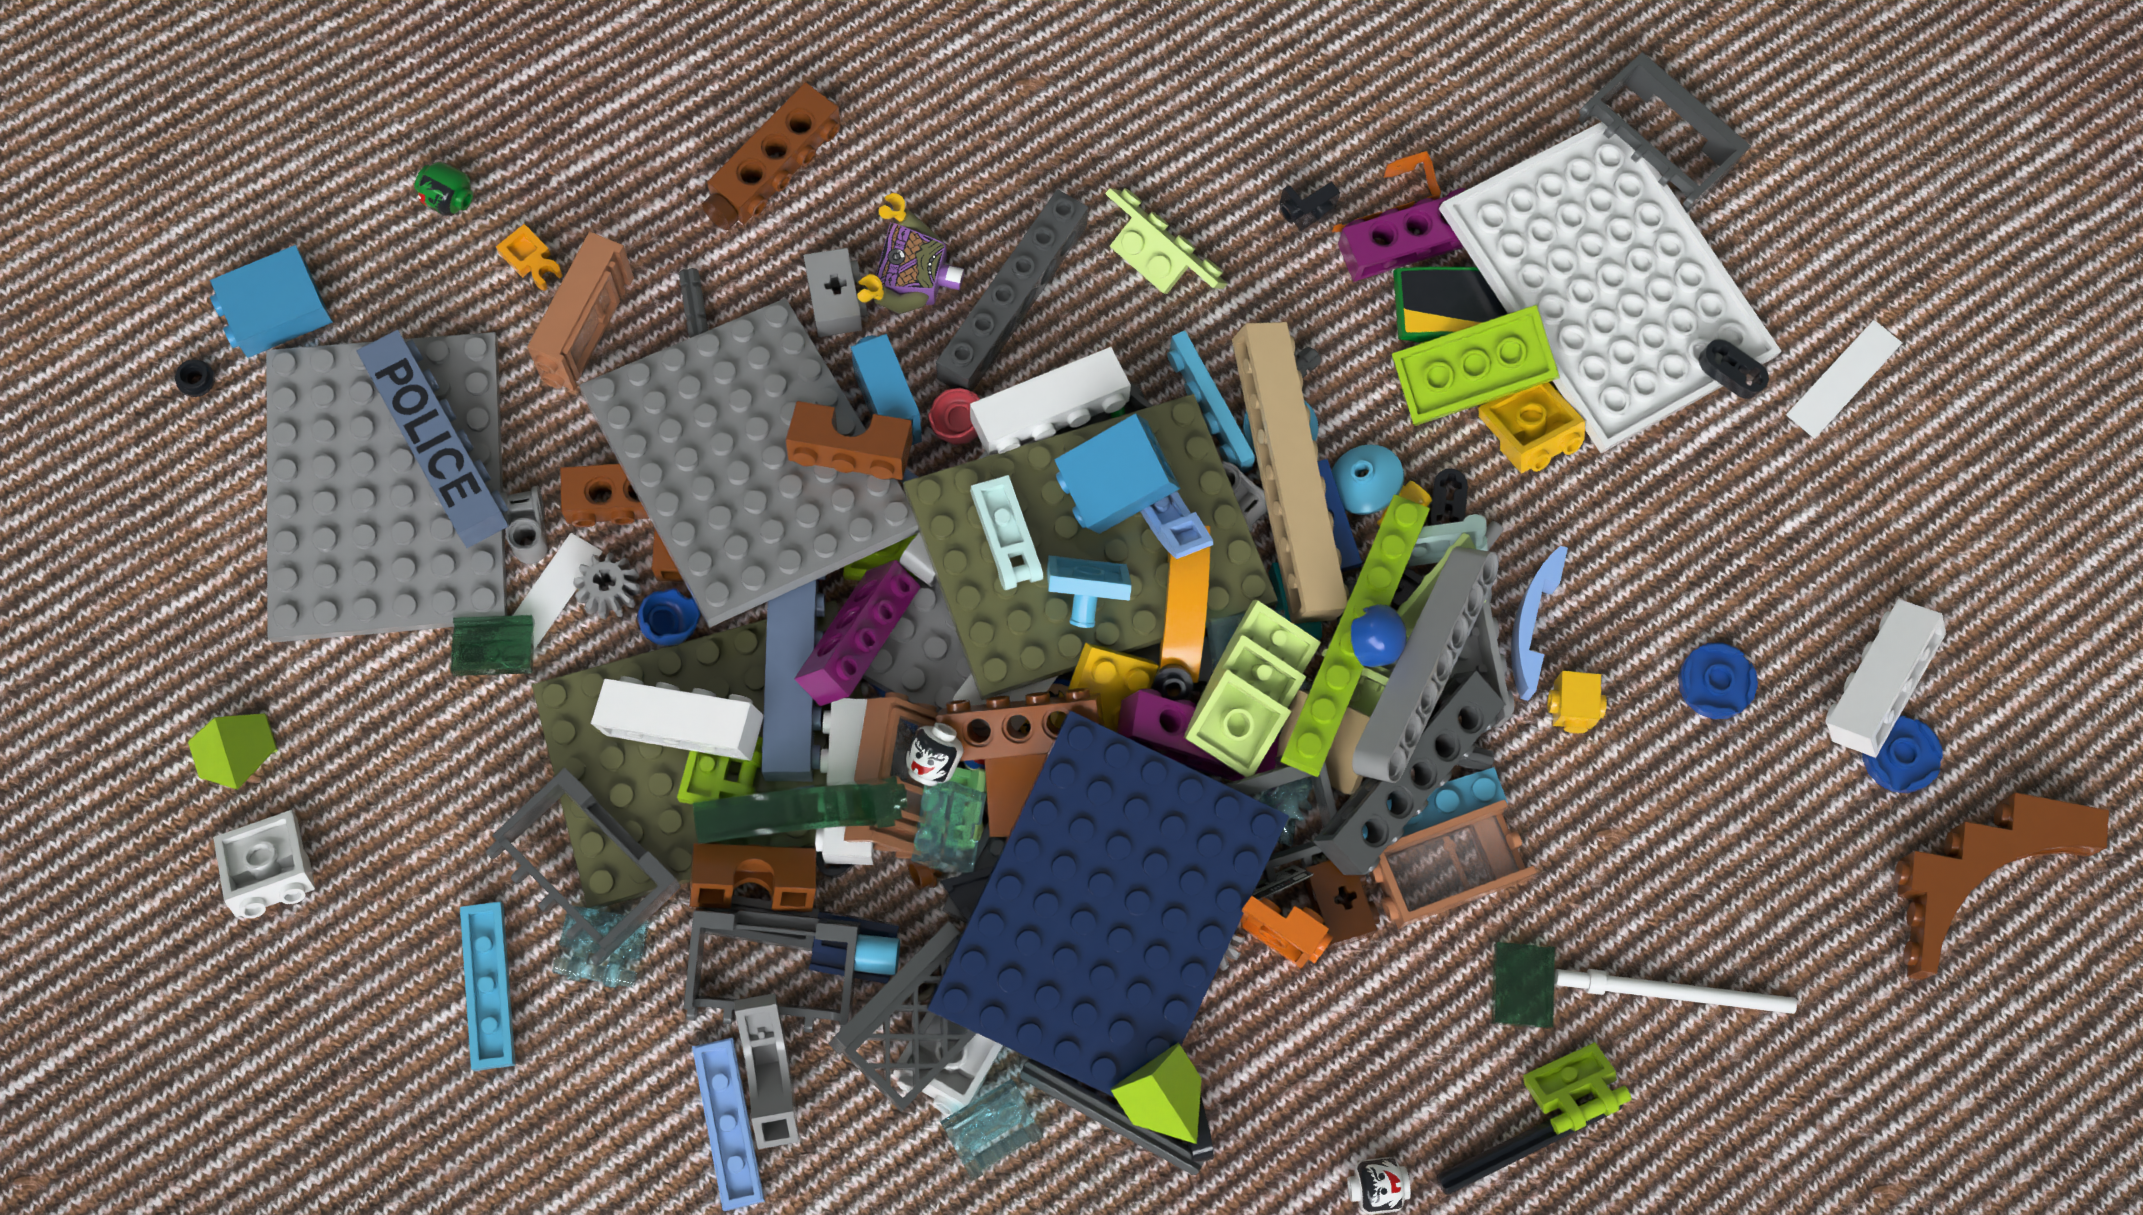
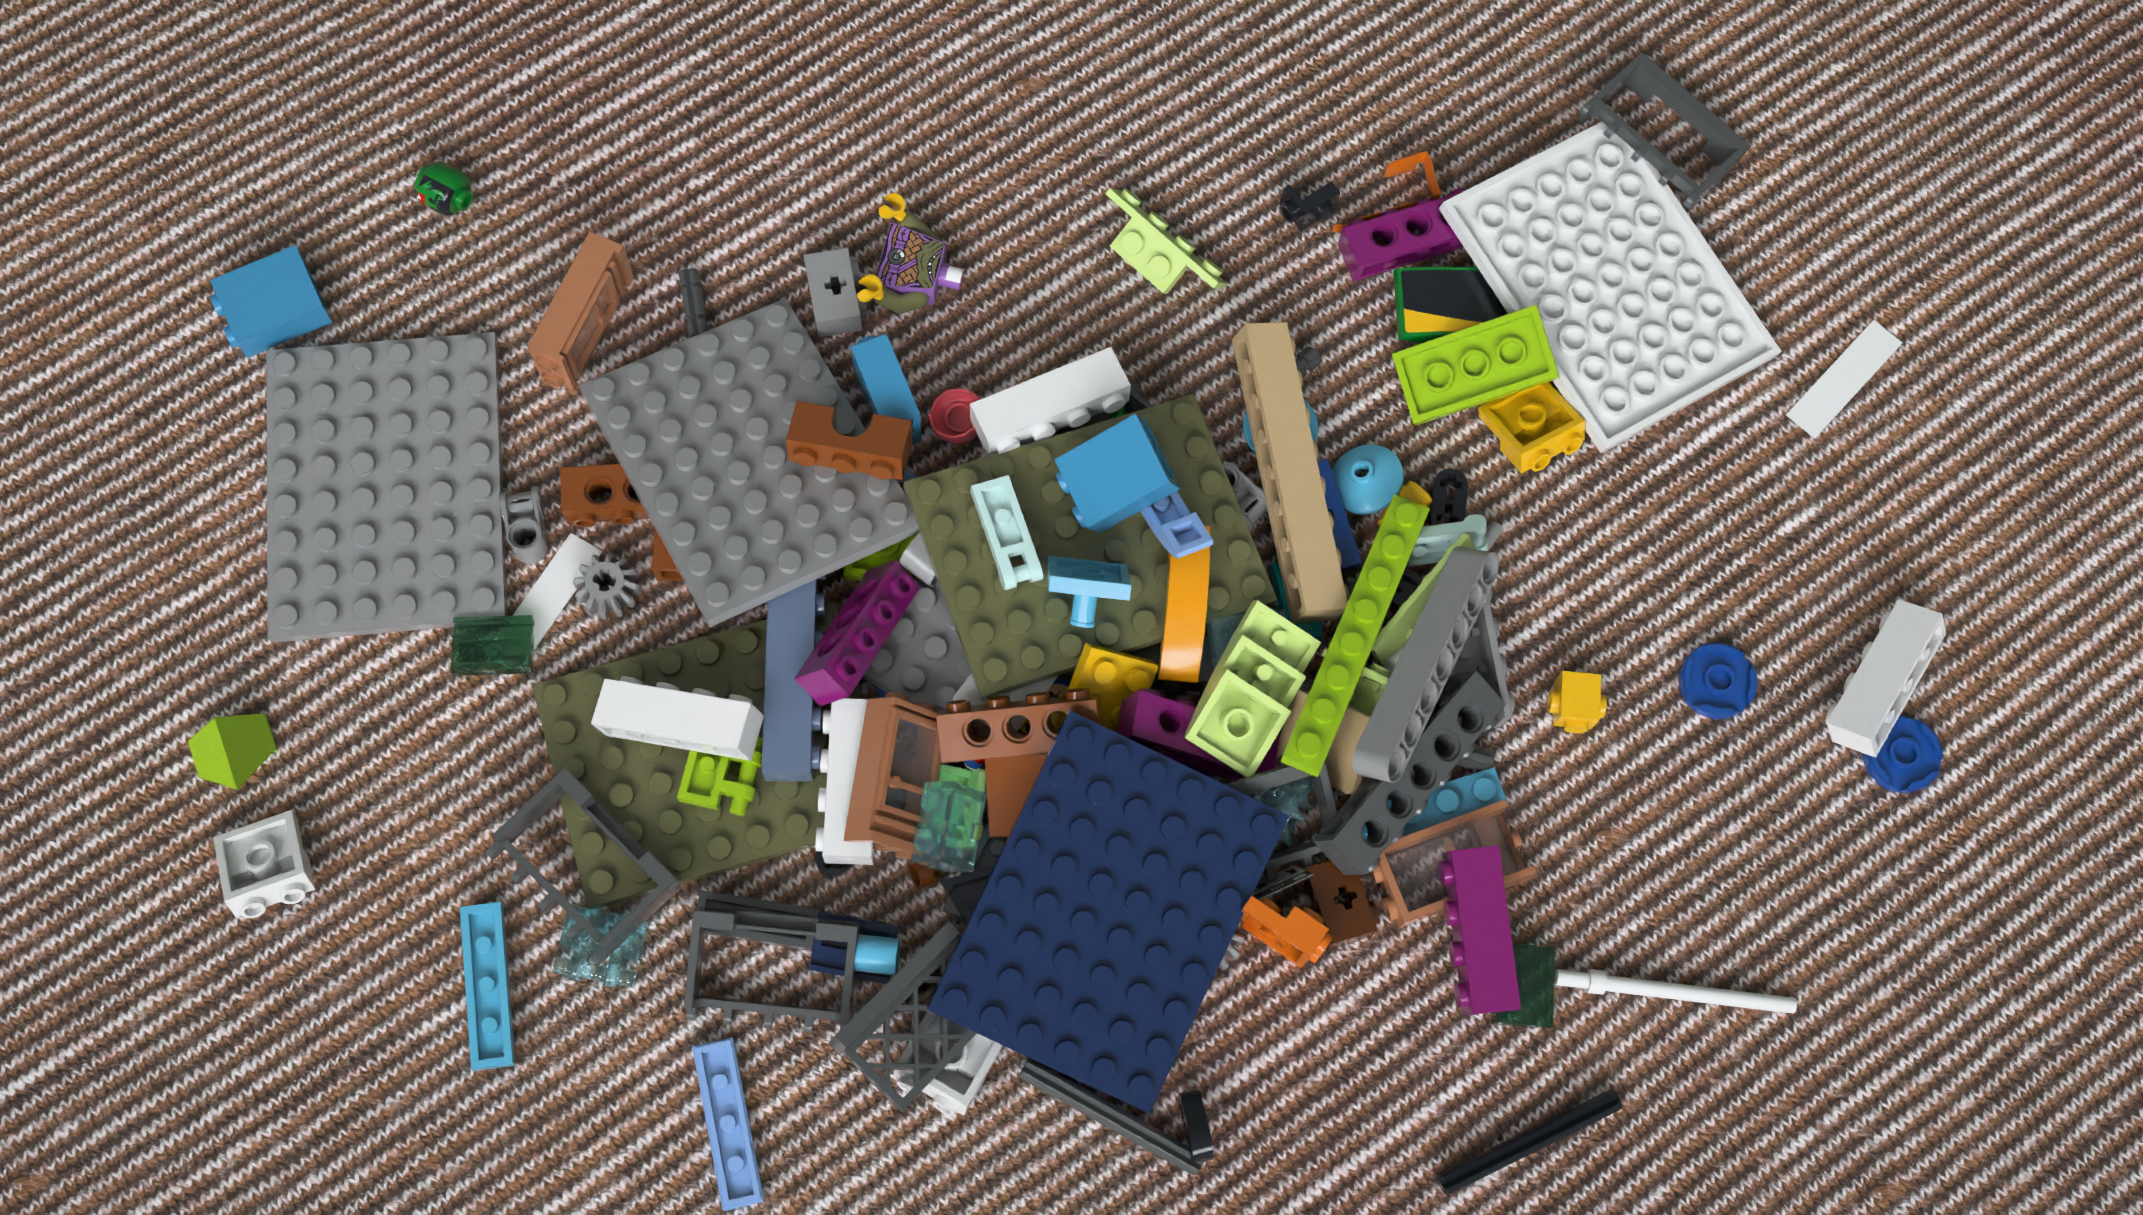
(188, 371): black plate -> none
(432, 438): sand blue brick -> none
(528, 253): light orange plate -> none
(668, 617): blue hair -> none
(720, 211): reddish brown tile -> none
(767, 1071): light grey arch -> none
(783, 871): dark orange arch -> none
(788, 809): clear green arch -> none
(802, 110): dark orange brick -> none
(933, 754): head -> none
(986, 1120): clear light blue plate -> none
(1012, 292): dark grey brick -> none
(1163, 1095): lime slope -> none
(1173, 673): black plate -> none
(1216, 414): medium azure plate -> none
(1378, 636): blue hair -> none
(1379, 1185): head -> none
(1479, 930): none -> magenta brick
(1527, 663): light blue slope -> none
(1571, 1078): lime plate -> none
(1733, 369): black beam -> none
(1942, 883): dark orange arch -> none

